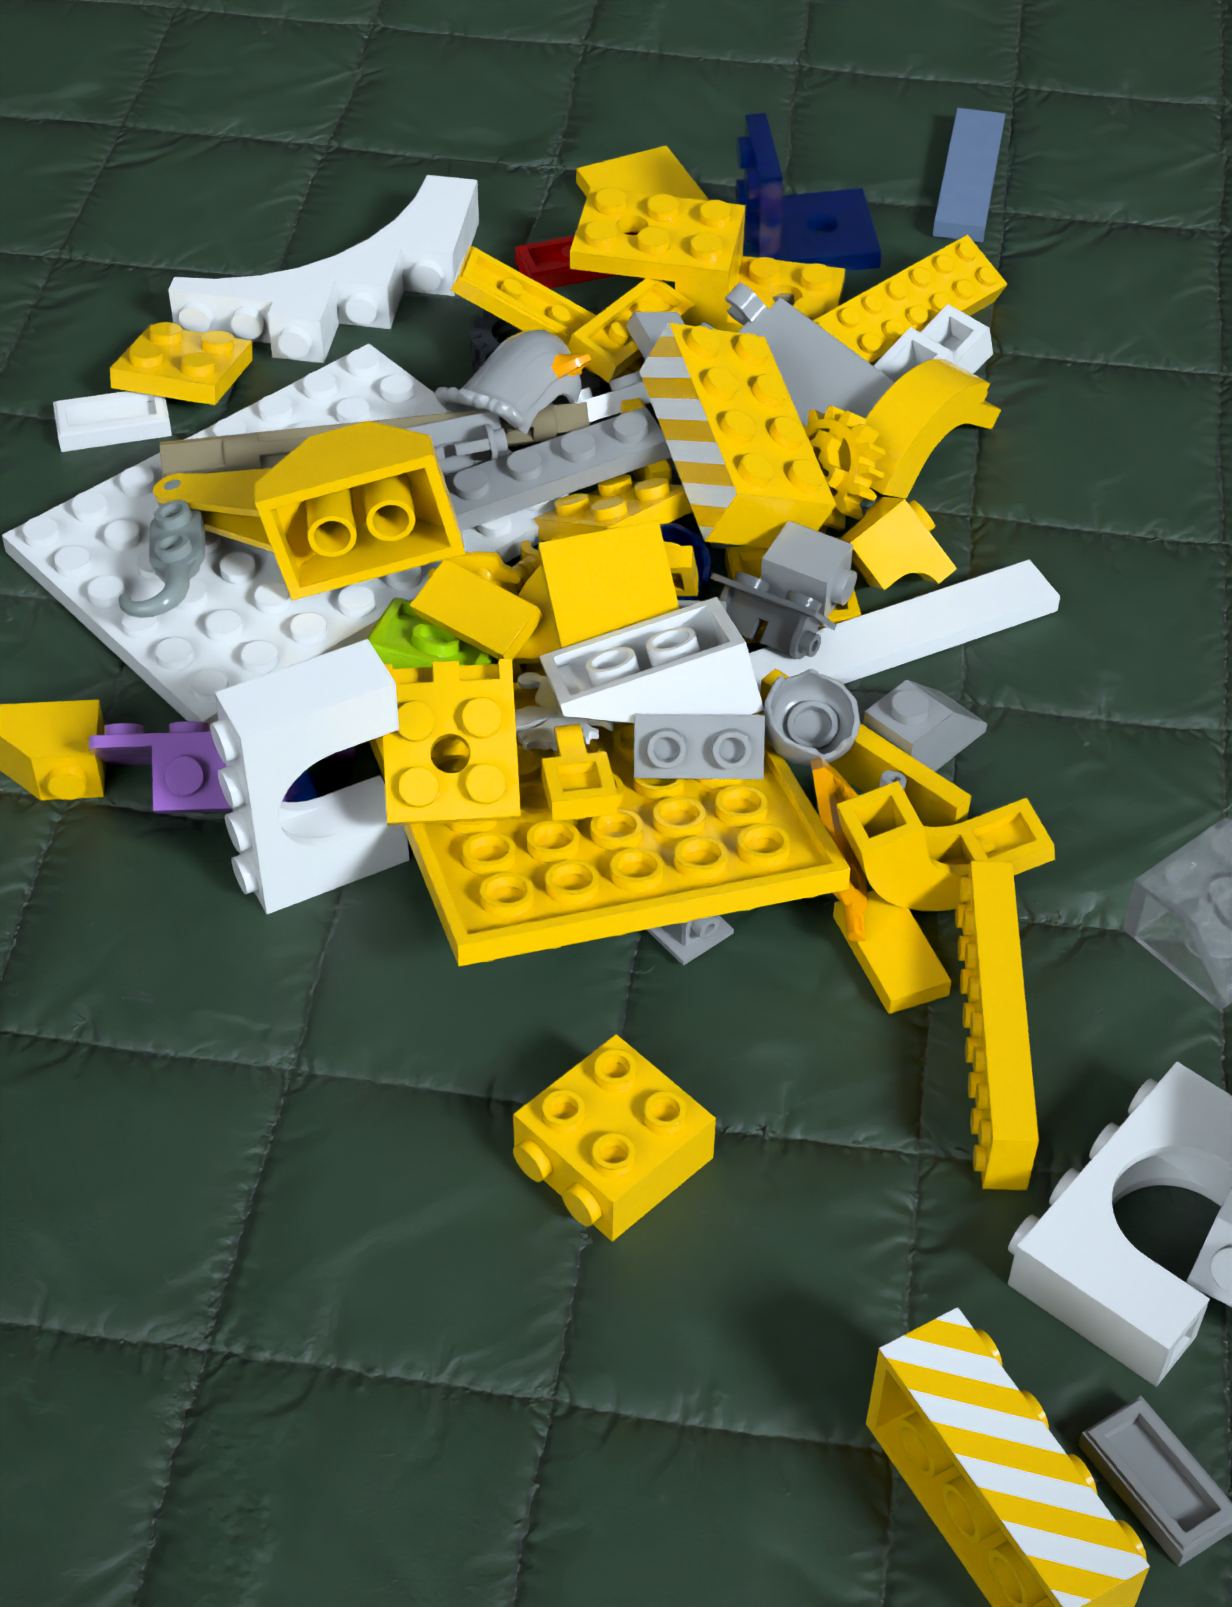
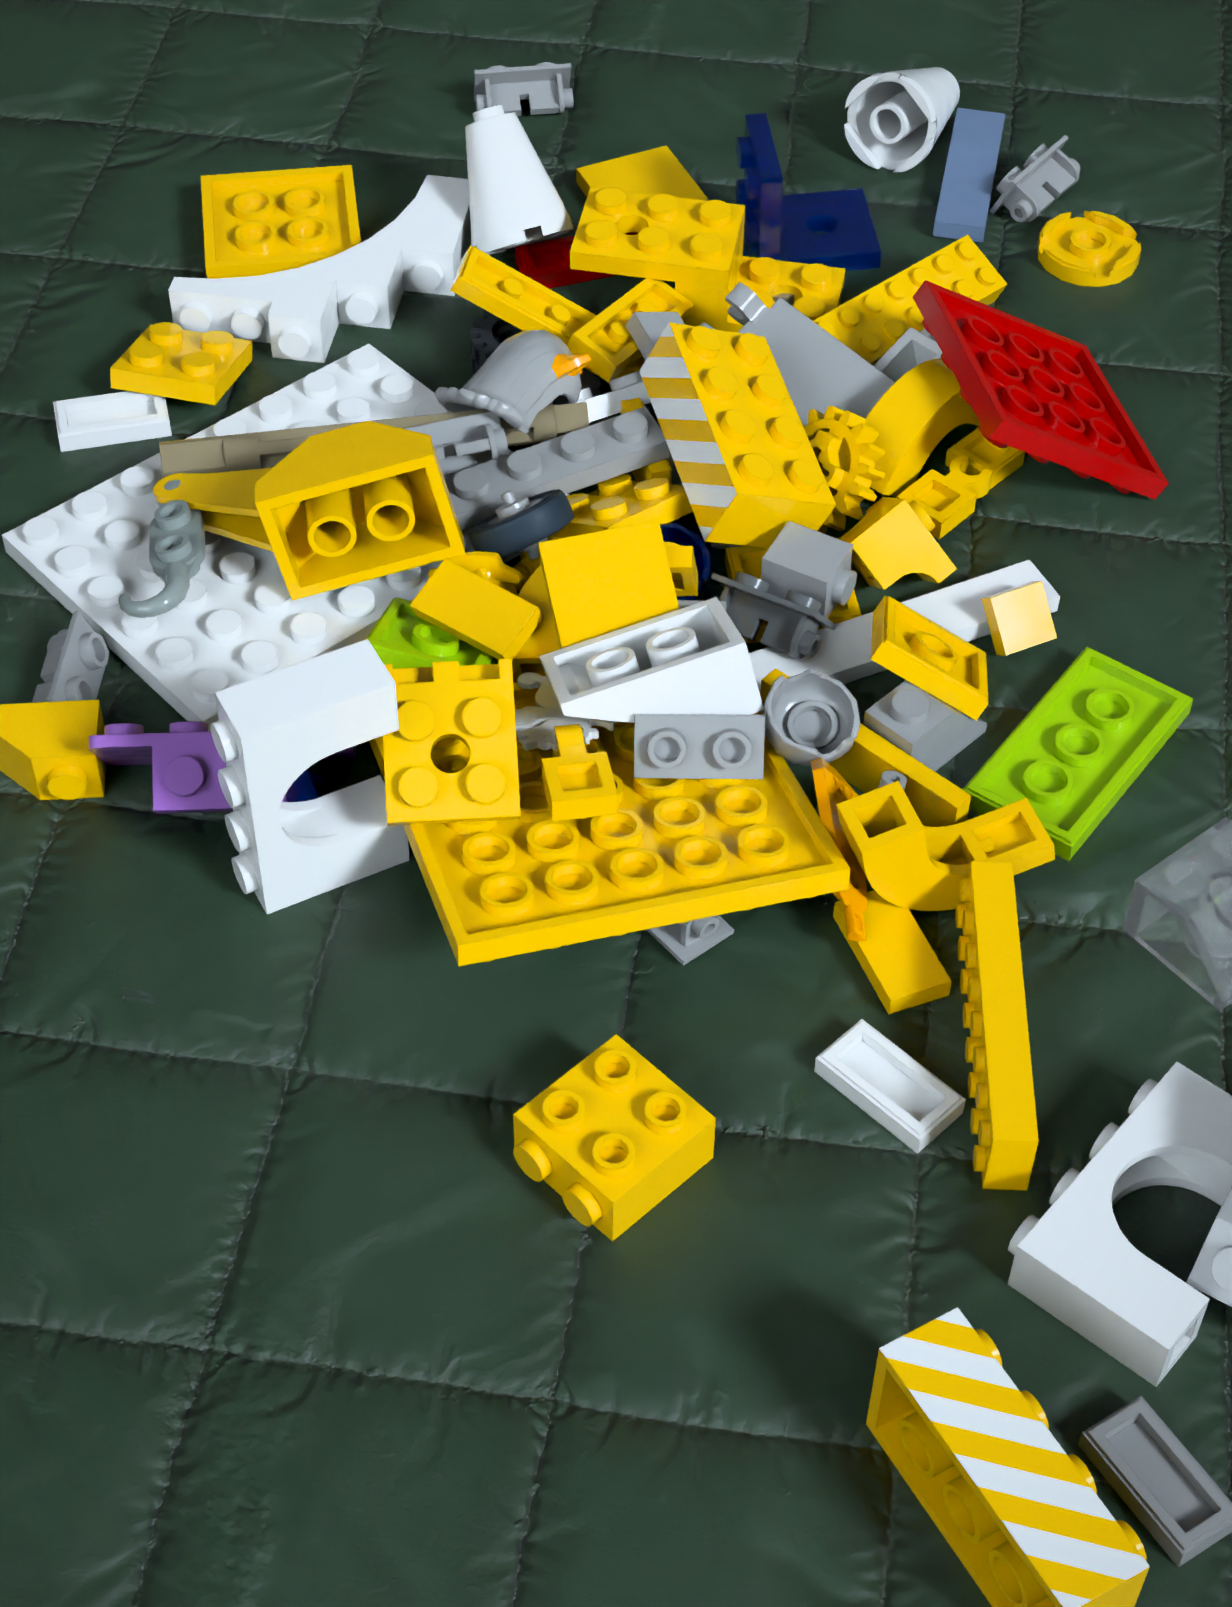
(73, 664): none -> light grey hinge
(277, 219): none -> yellow plate
(508, 186): none -> white cone
(522, 523): none -> black wheel
(543, 84): none -> light grey hinge
(889, 1085): none -> white tile
(899, 115): none -> white cone
(929, 657): none -> yellow plate
(949, 497): none -> yellow plate
(986, 455): none -> yellow tile
(1019, 618): none -> yellow tile
(1038, 392): none -> red plate
(1045, 178): none -> light grey hinge
(1080, 748): none -> lime tile
(1089, 249): none -> yellow tile

